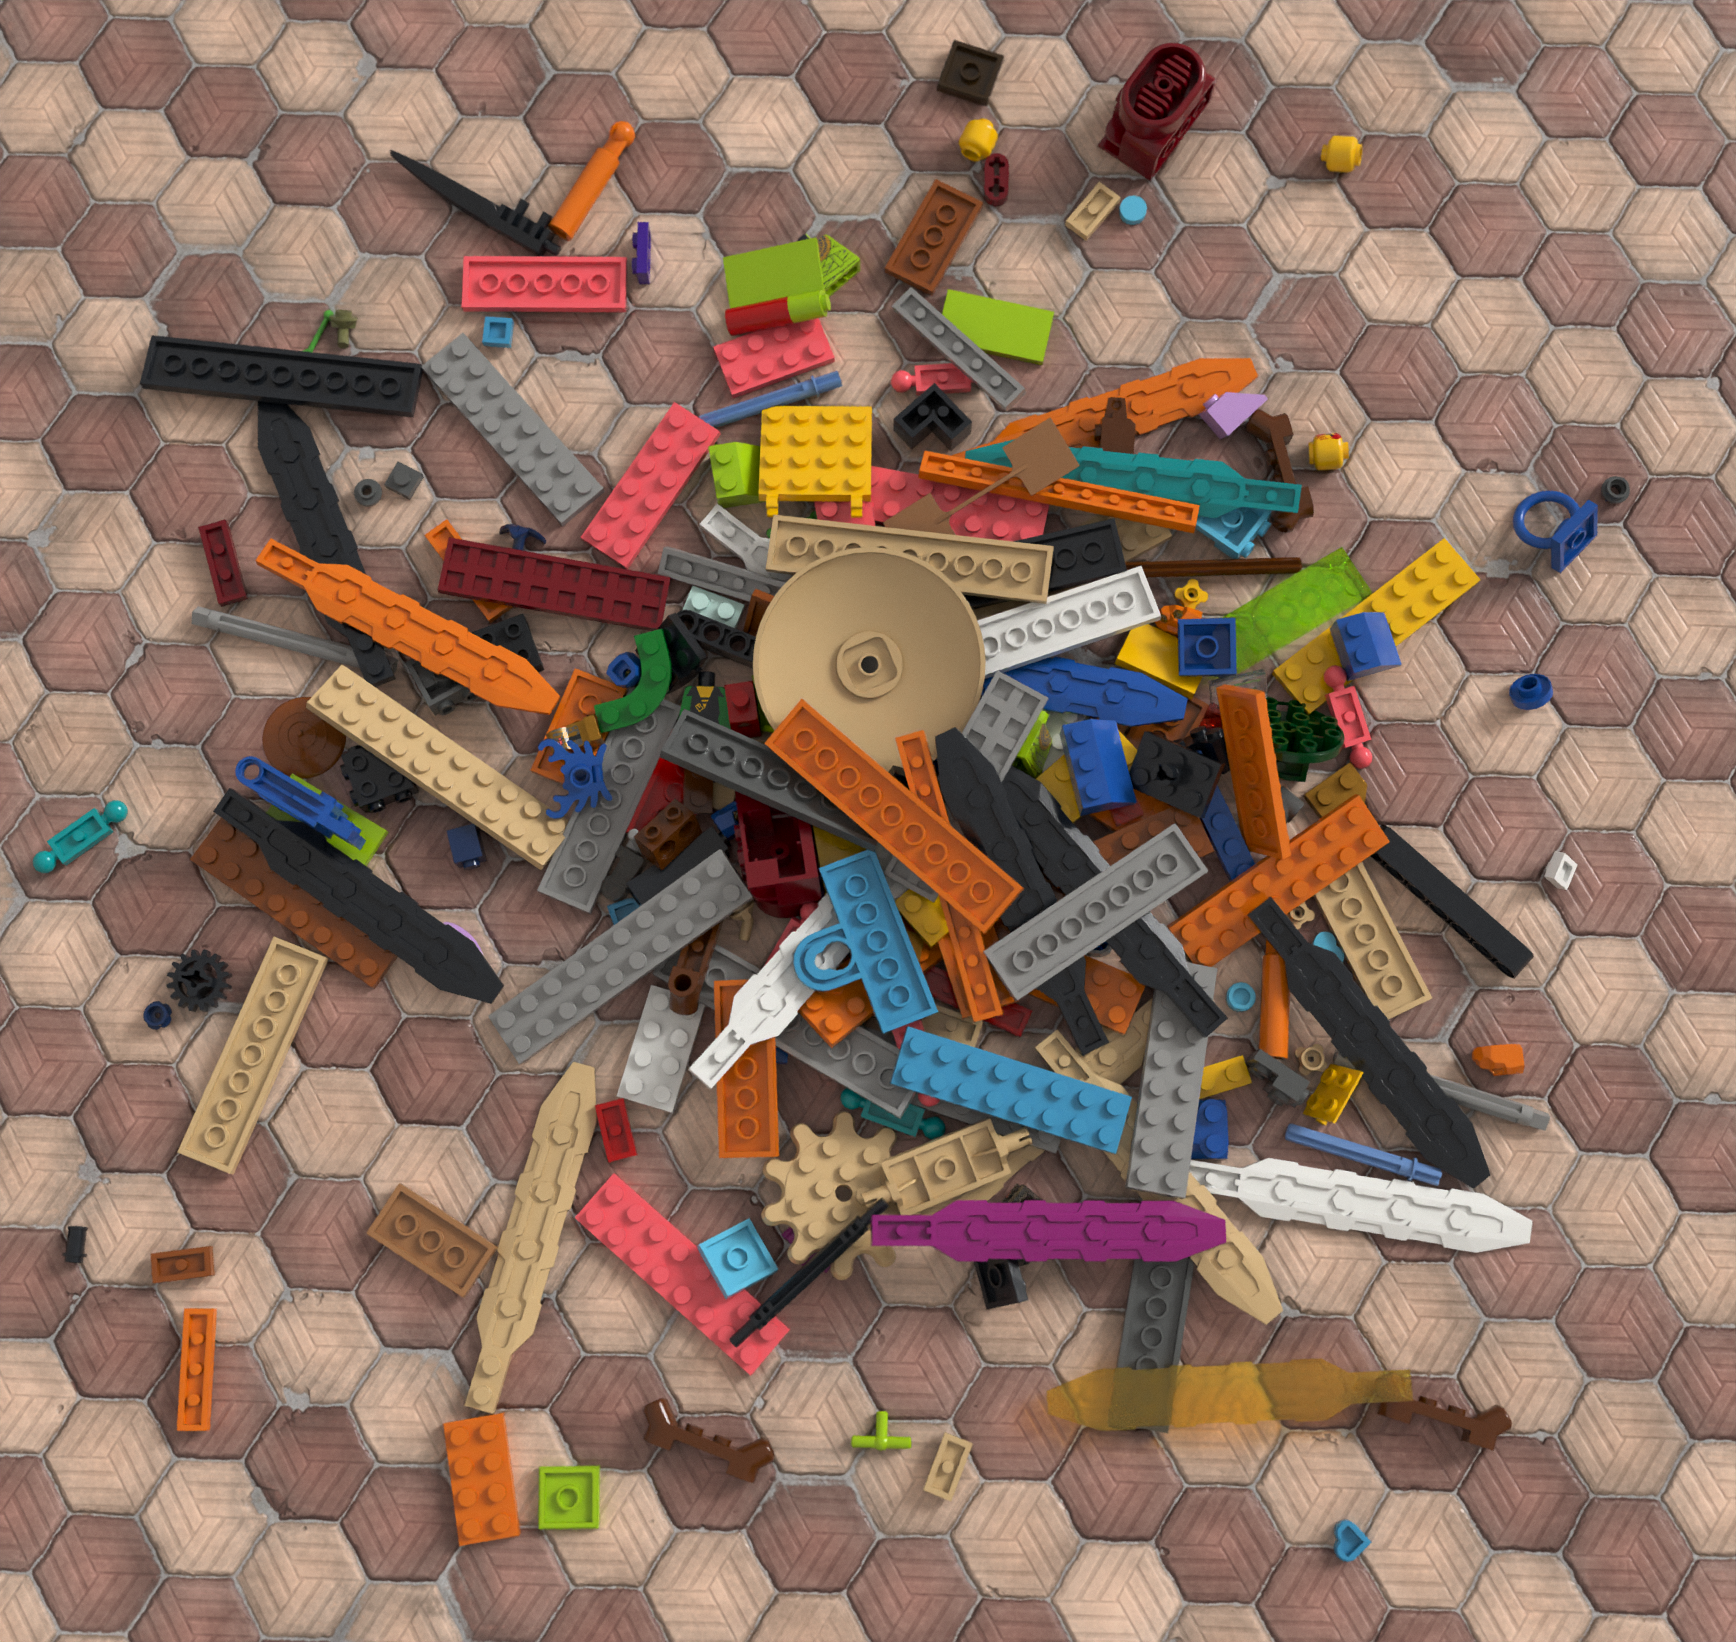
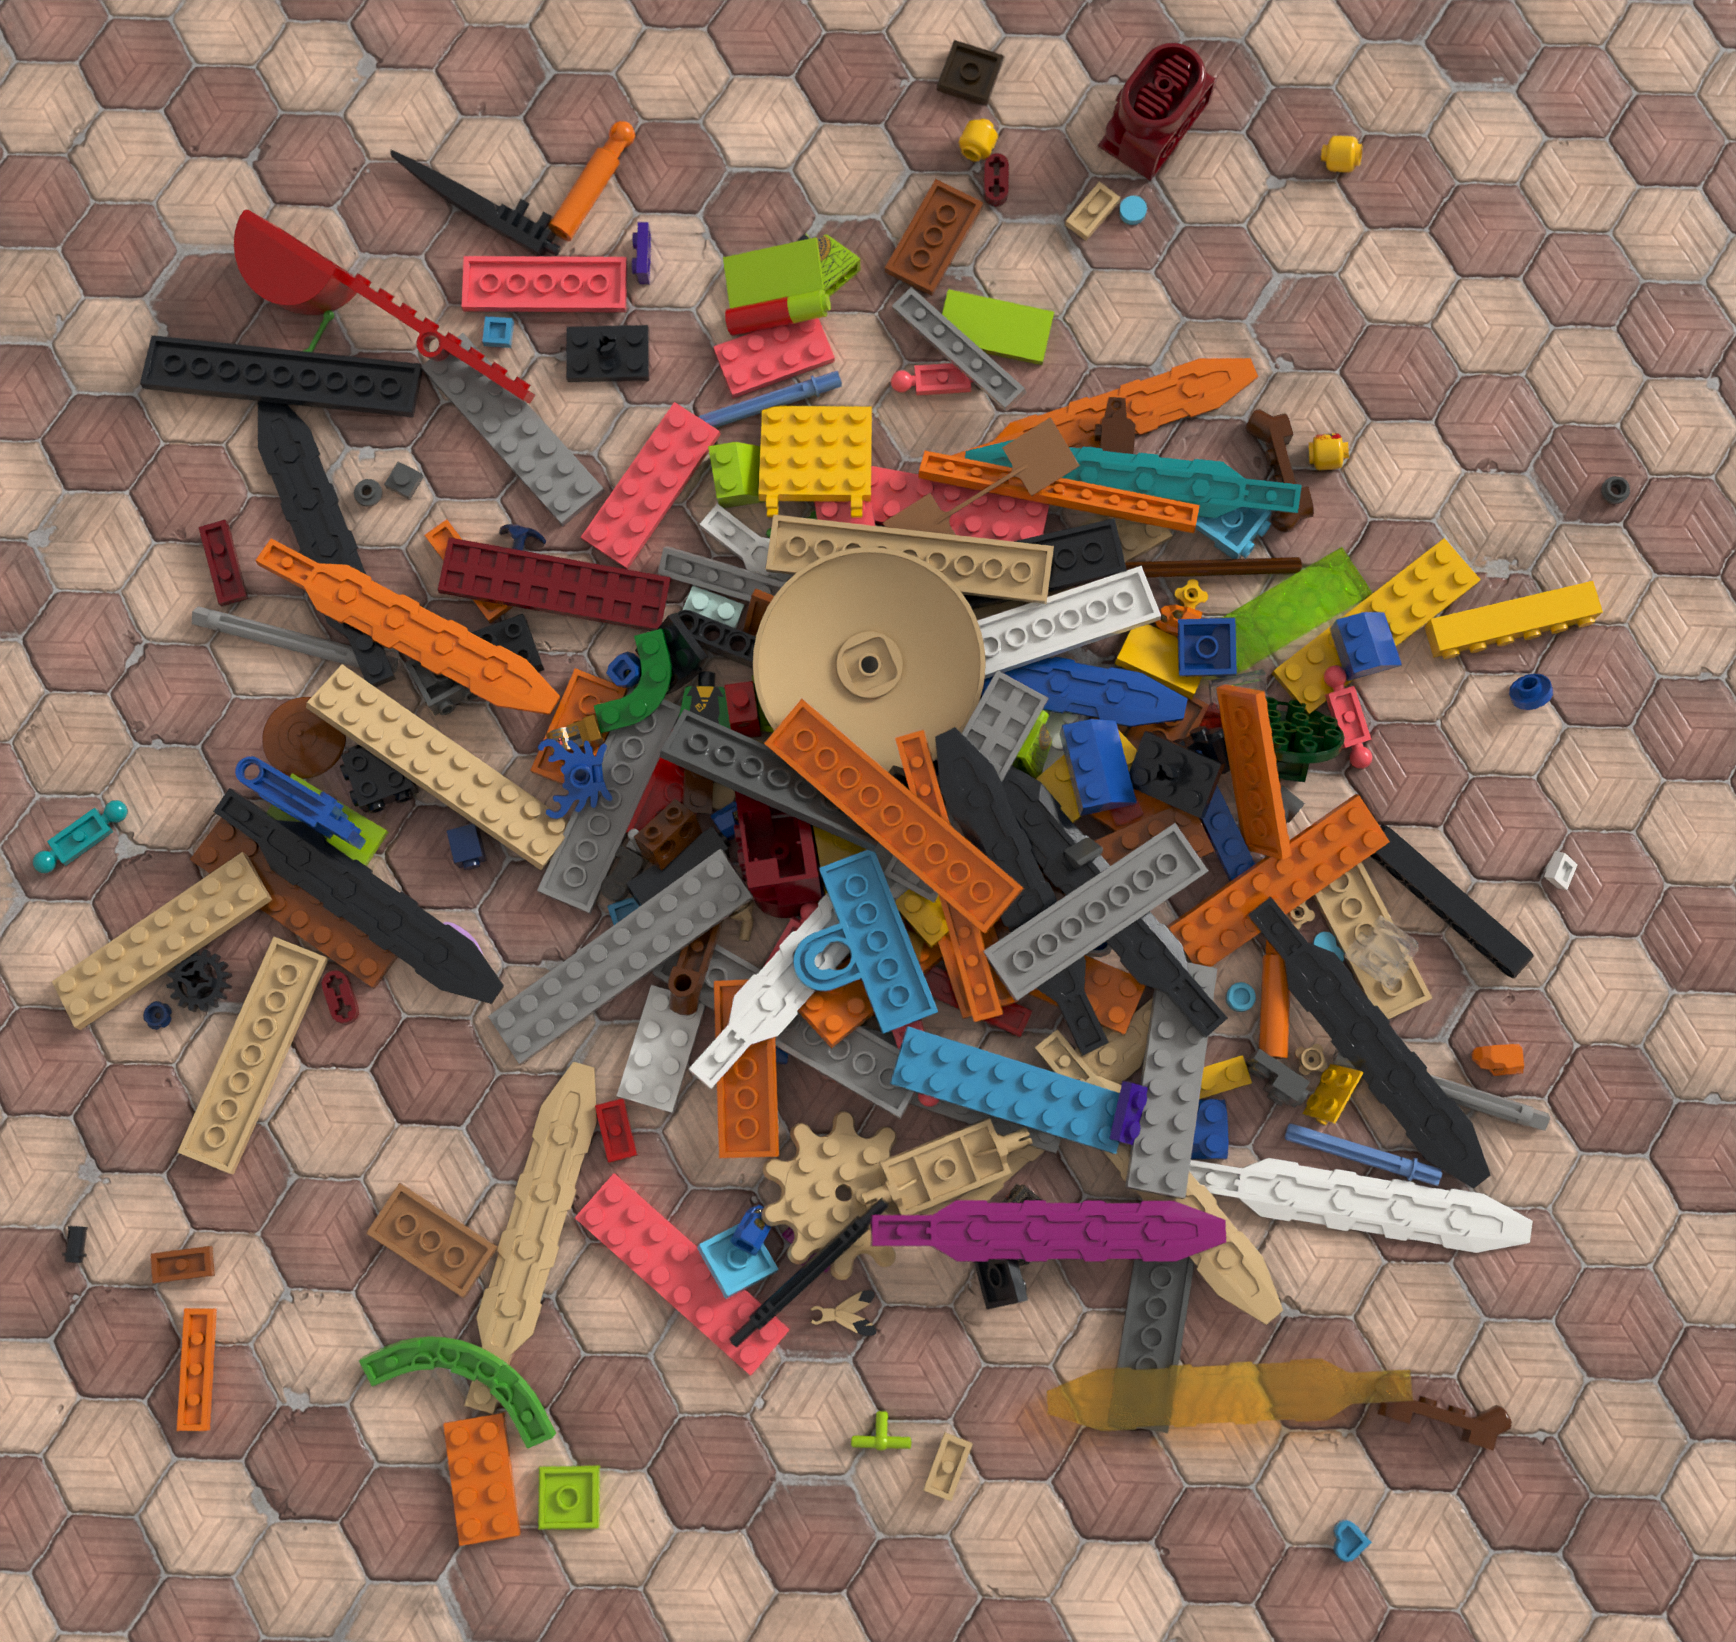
(161, 941): none -> tan plate
(310, 284): none -> red plate
(333, 998): none -> dark red beam
(343, 321): olive plate -> none
(472, 1363): none -> bright green plate
(607, 353): none -> black plate
(664, 1431): reddish brown plate -> none
(751, 1231): none -> blue rock
(844, 1313): none -> tan piece
(909, 1123): teal plate -> none
(932, 413): black brick -> none
(952, 1026): tan plate -> none
(1083, 852): none -> dark grey slope
(1128, 1112): none -> dark purple plate
(1229, 410): lavender slope -> none
(1336, 790): pearl gold plate -> none
(1383, 952): none -> clear plate
(1513, 619): none -> yellow brick
(1571, 535): blue tile -> none

